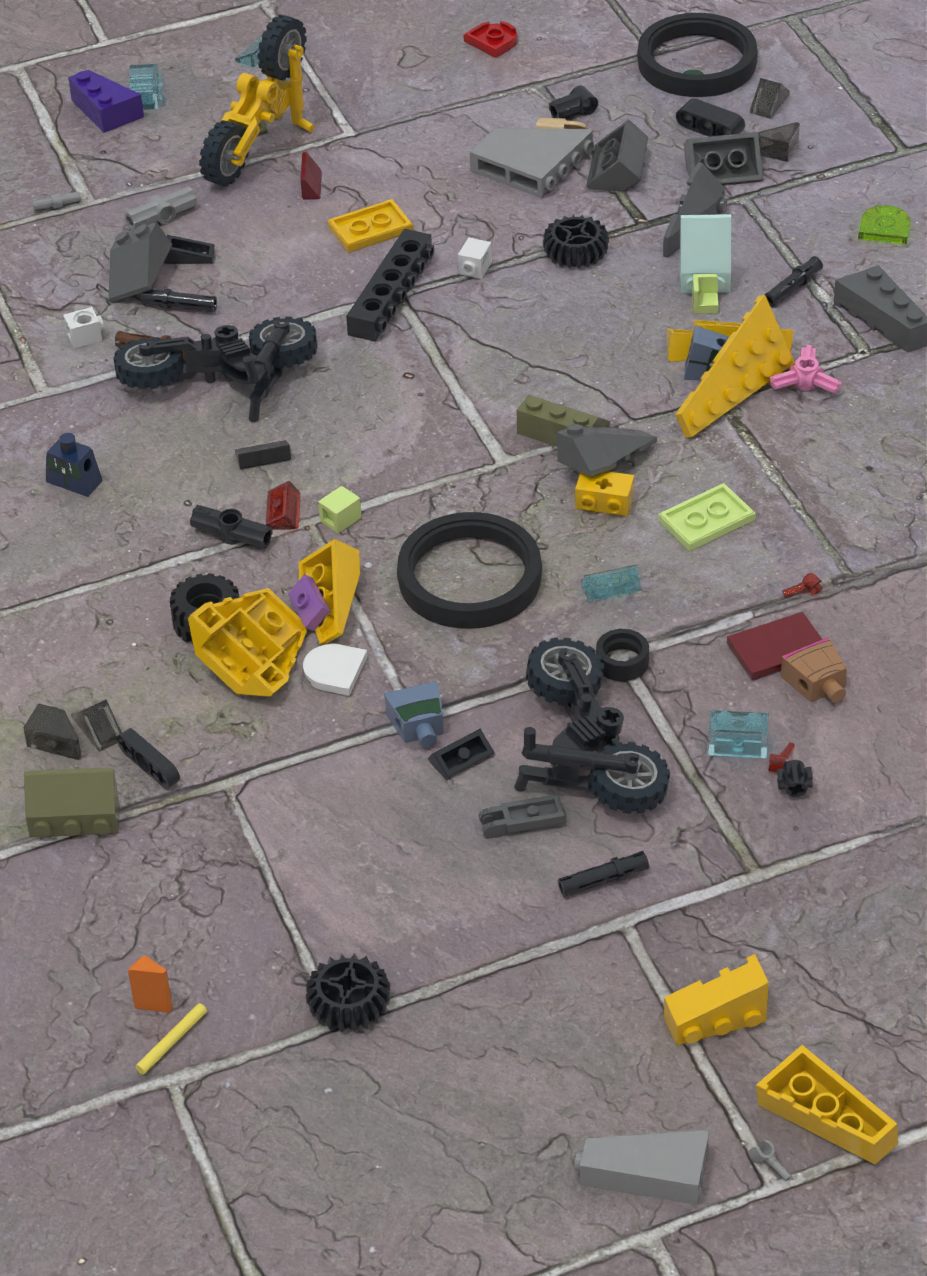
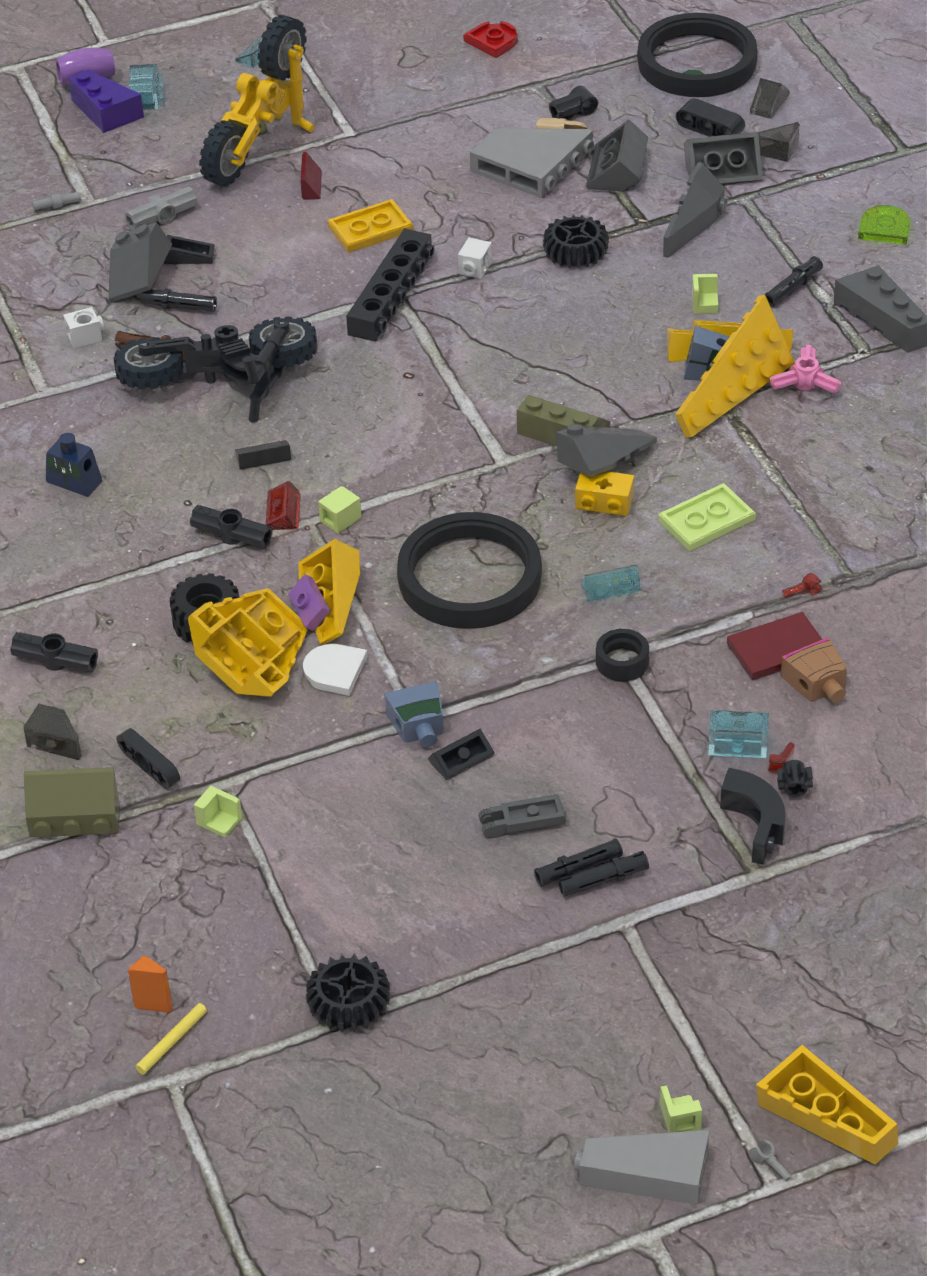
(54, 652): none -> black piece
(93, 59): none -> medium lavender piece
(98, 724): clear smoke slope -> none
(218, 811): none -> yellowish green panel
(578, 862): none -> black pin
(591, 736): piece -> none
(680, 1112): none -> yellowish green panel
(705, 249): light aqua slope -> none
(719, 1006): yellow wedge -> none
(759, 801): none -> black arch

